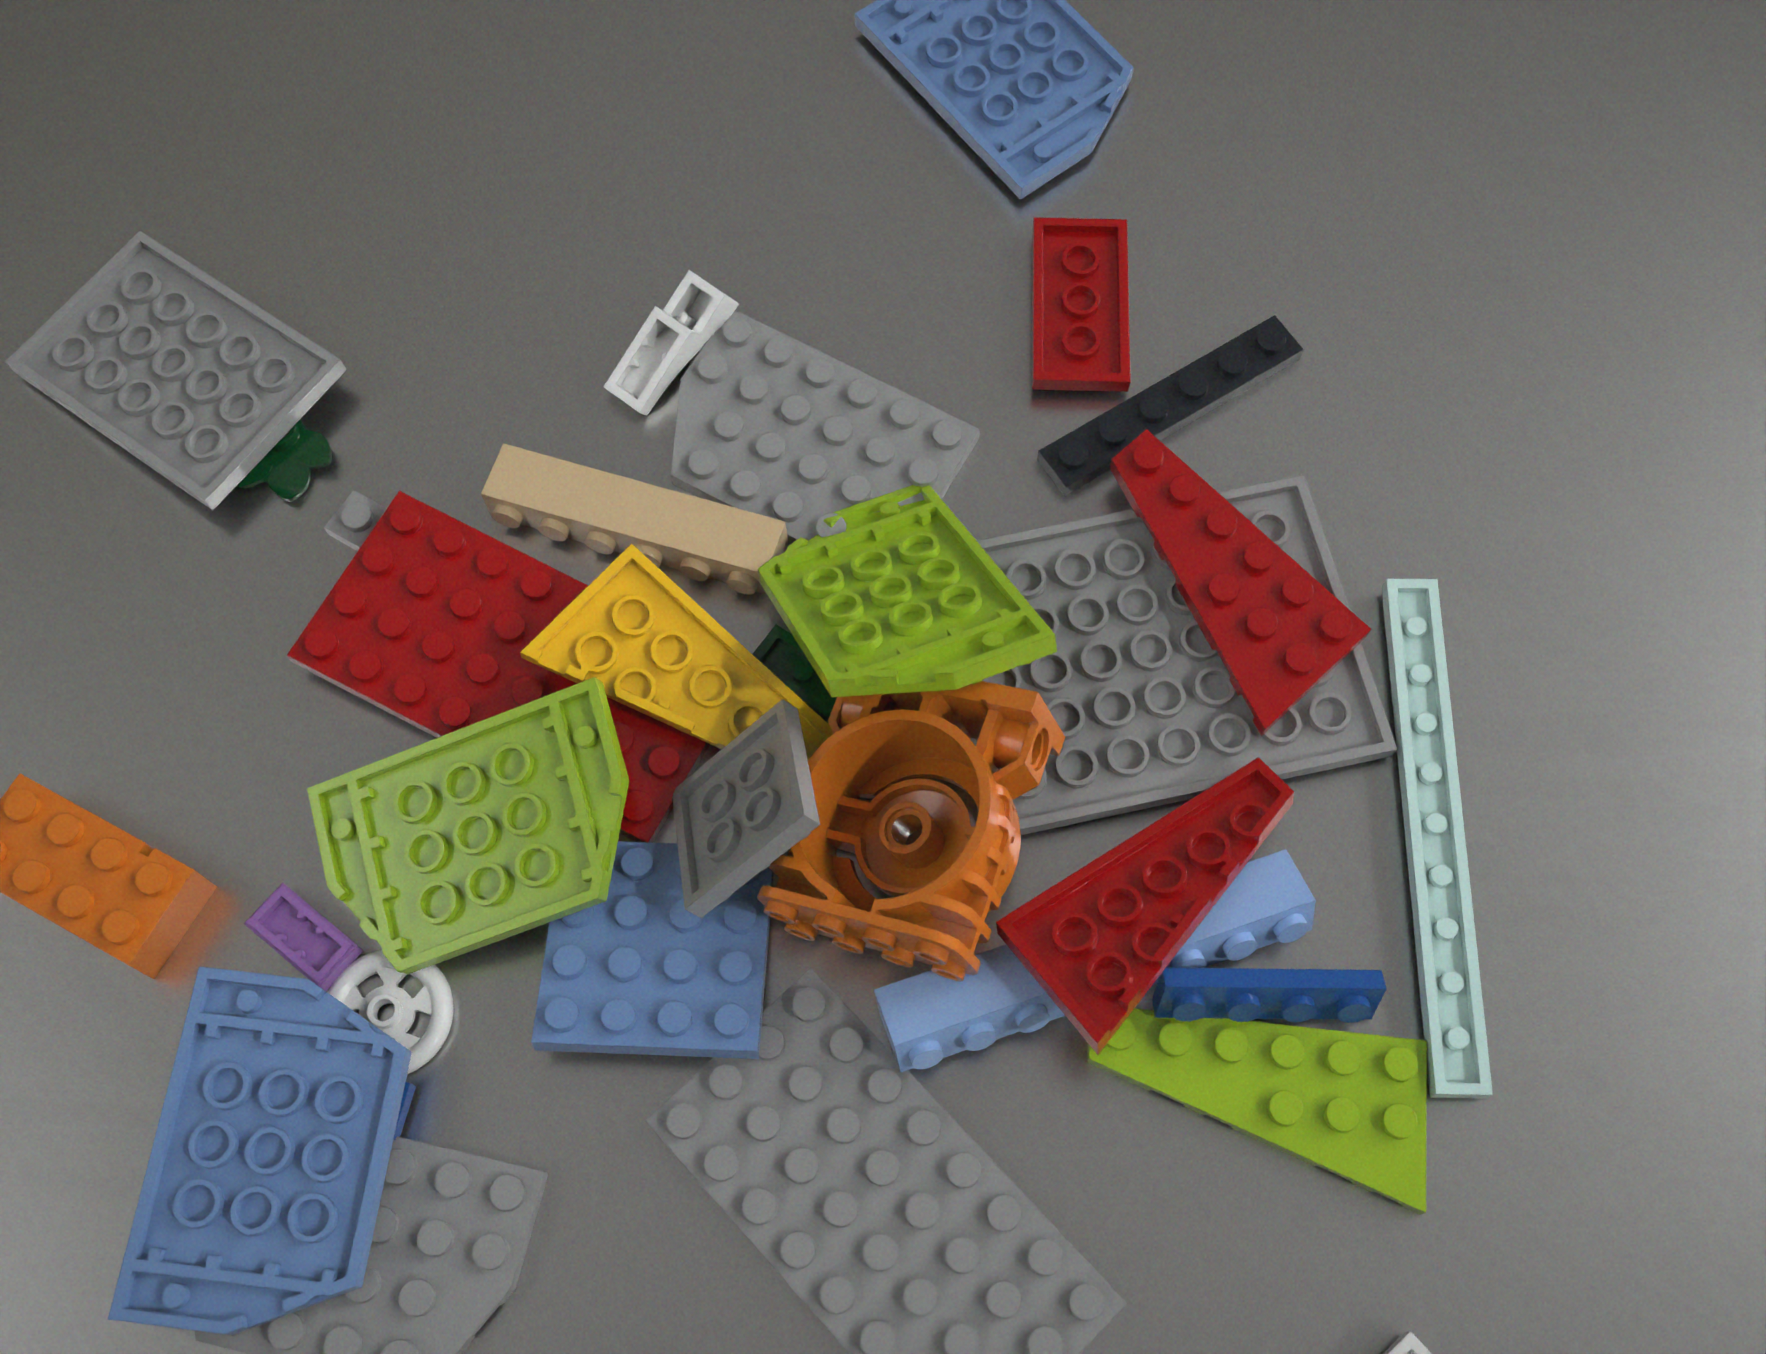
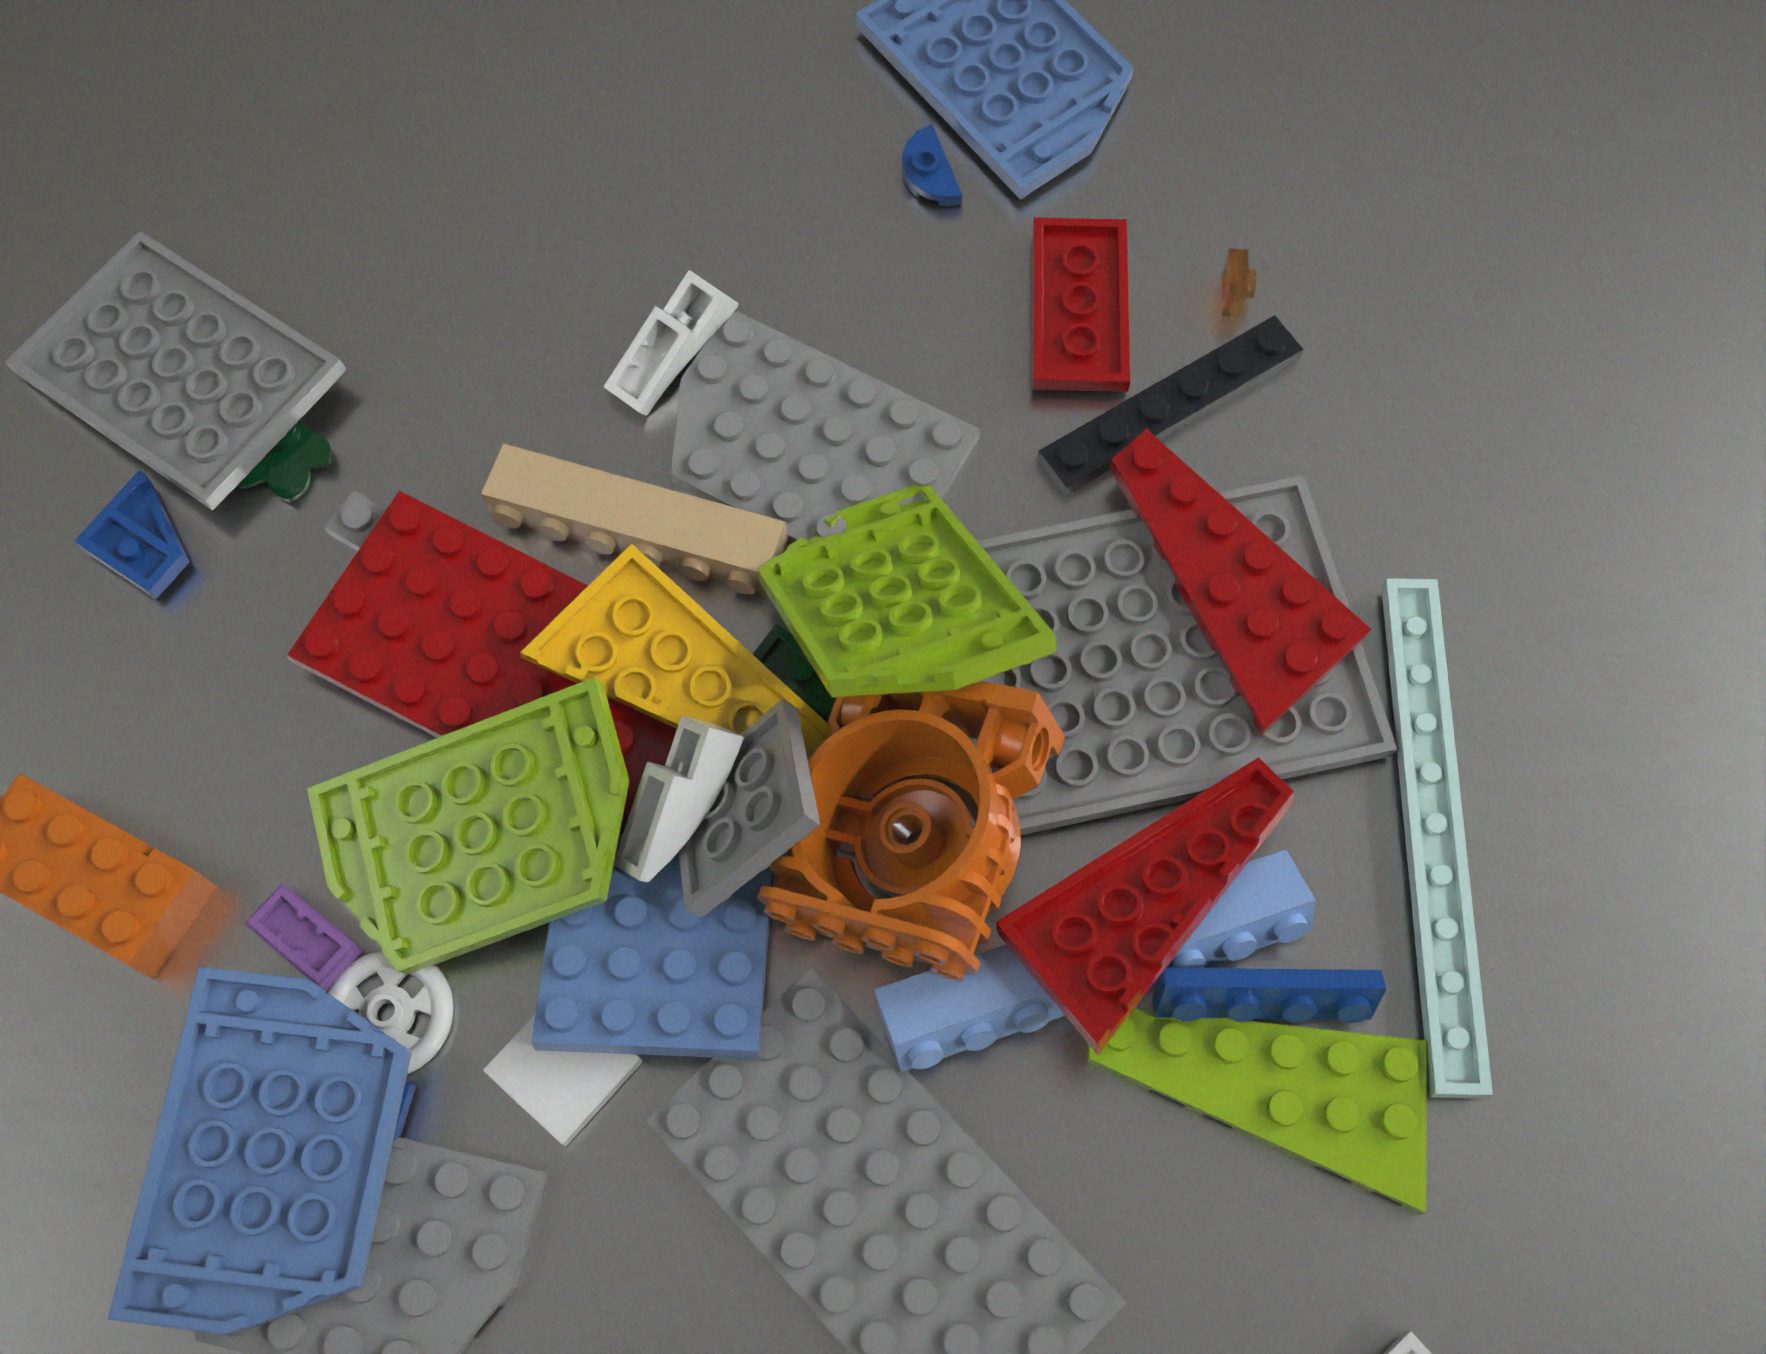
(136, 538): none -> blue wing
(559, 1086): none -> white tile
(676, 796): none -> white slope
(928, 170): none -> blue plate
(1236, 282): none -> clear orange plate

